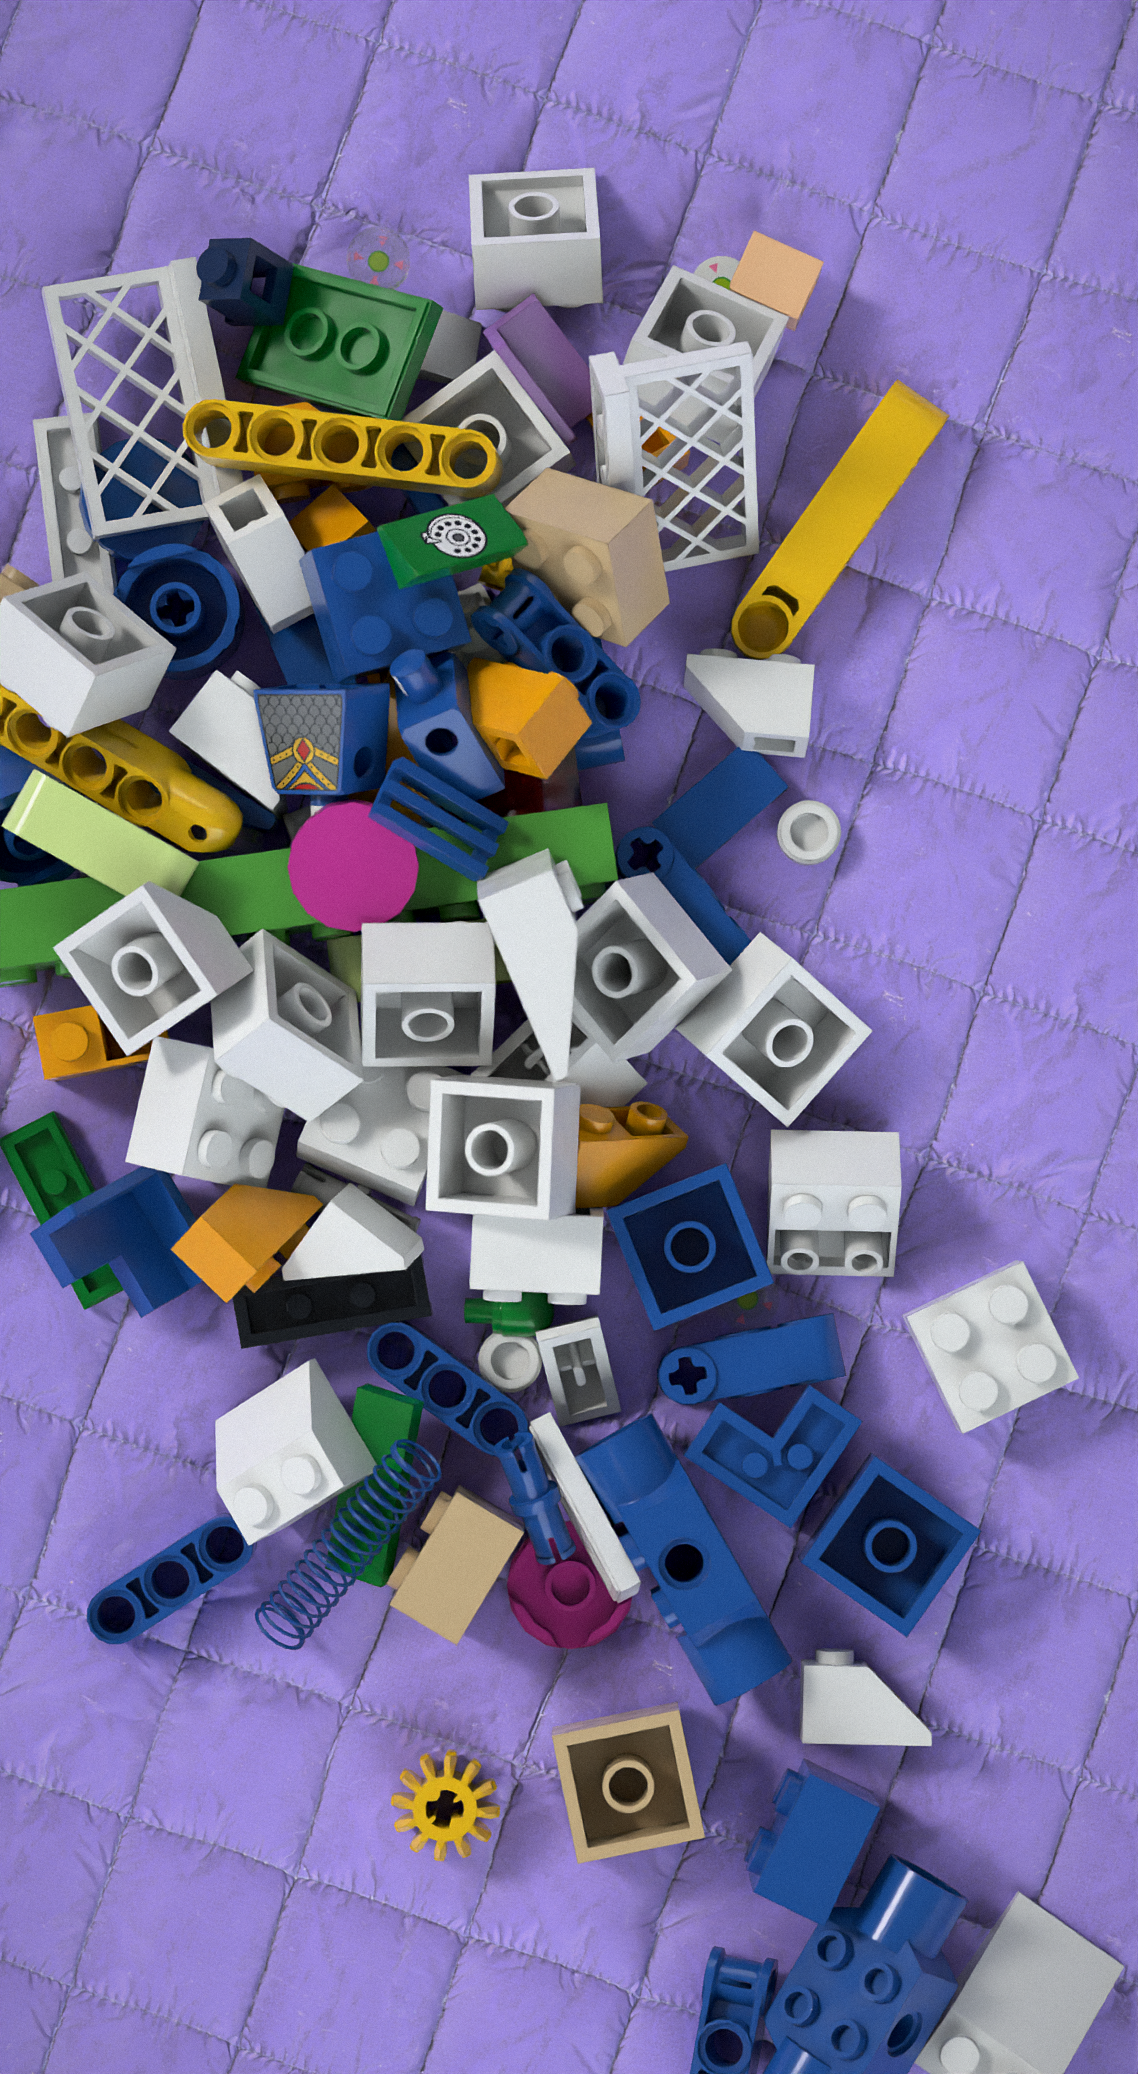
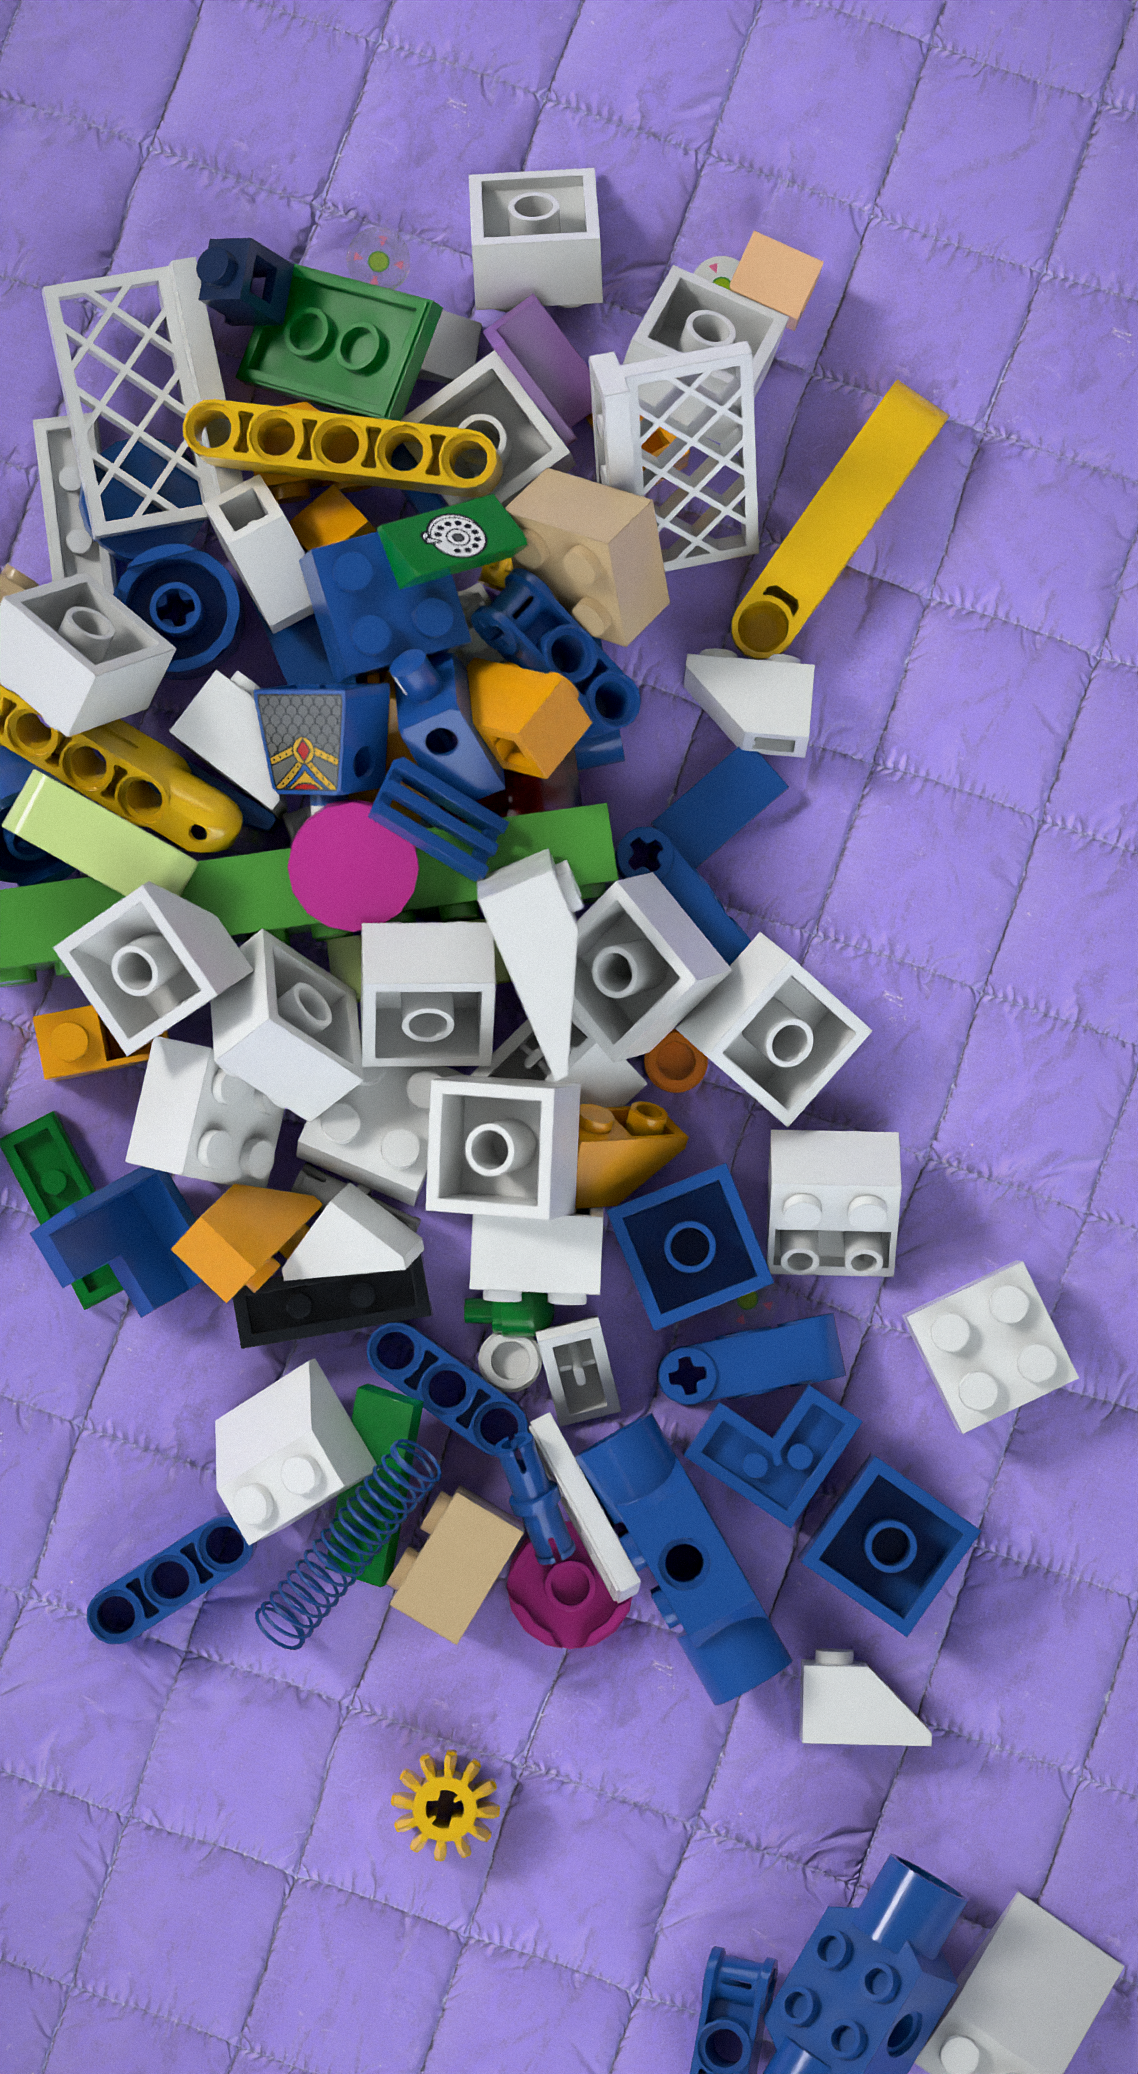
(627, 1782): tan brick -> none
(675, 1064): none -> orange tile
(808, 832): white tile -> none
(811, 1840): blue brick -> none

